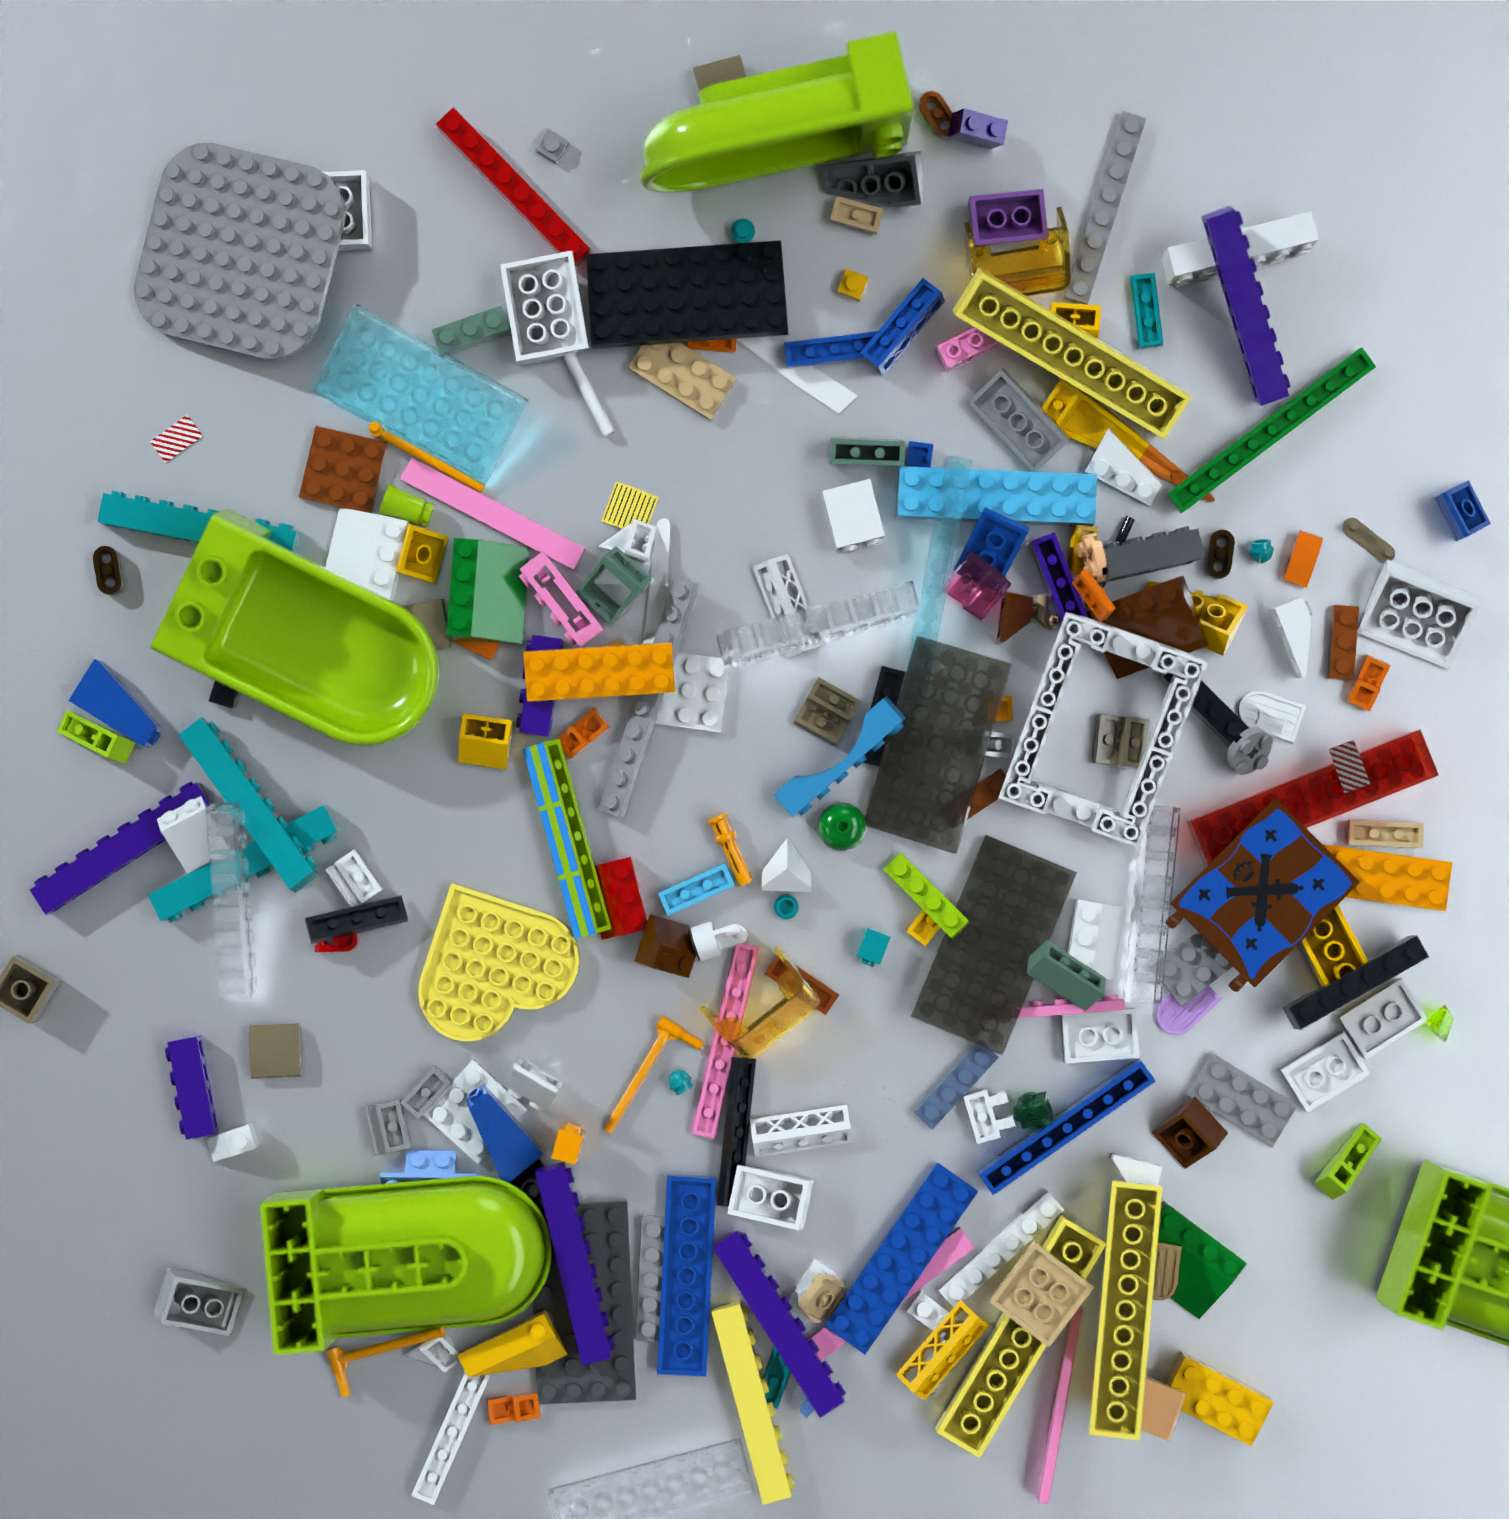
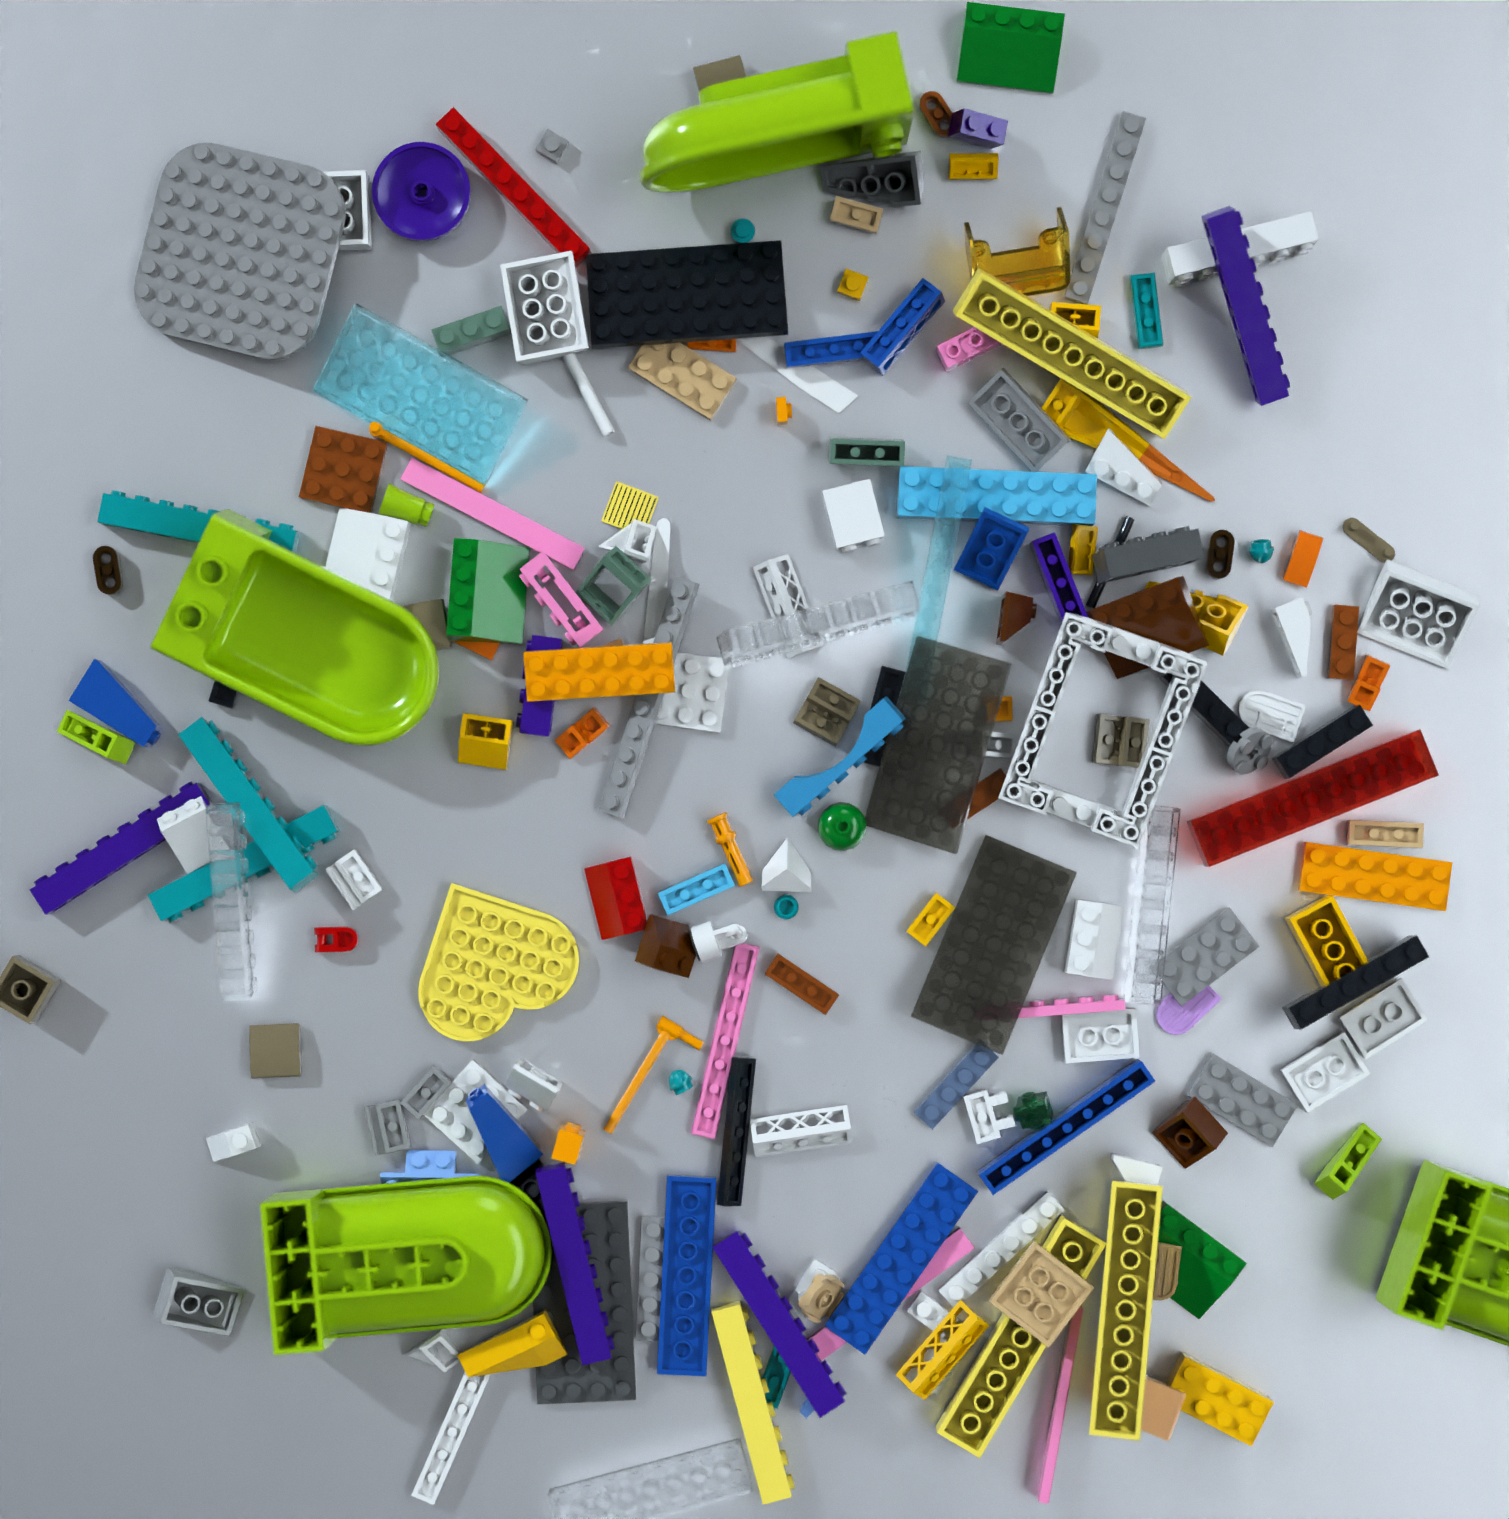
(176, 438): sticker -> none
(192, 1086): dark purple brick -> none
(339, 1360): light orange bar -> none
(356, 919): black plate -> none
(421, 191): none -> dark purple dish
(421, 554): yellow slope -> none
(513, 1408): orange slope -> none
(567, 838): lime brick -> none
(770, 1197): white slope -> none
(784, 410): none -> light orange plate
(798, 1003): clear yellow windscreen -> none
(872, 947): teal brick -> none
(919, 454): blue plate -> none
(927, 896): lime plate -> none
(973, 166): none -> yellow plate
(977, 585): clear pink slope -> none
(1008, 217): medium lavender slope -> none
(1010, 47): none -> green slope
(1043, 615): tan arm -> none
(1066, 975): sand green brick -> none
(1093, 556): light nougat plate -> none
(1093, 595): orange plate -> none
(1263, 894): flag -> none
(1271, 430): green plate -> none
(1322, 741): none -> black brick
(1349, 766): clear smoke sticker -> none
(1441, 1023): clear neon green slope -> none
(1462, 511): blue slope -> none

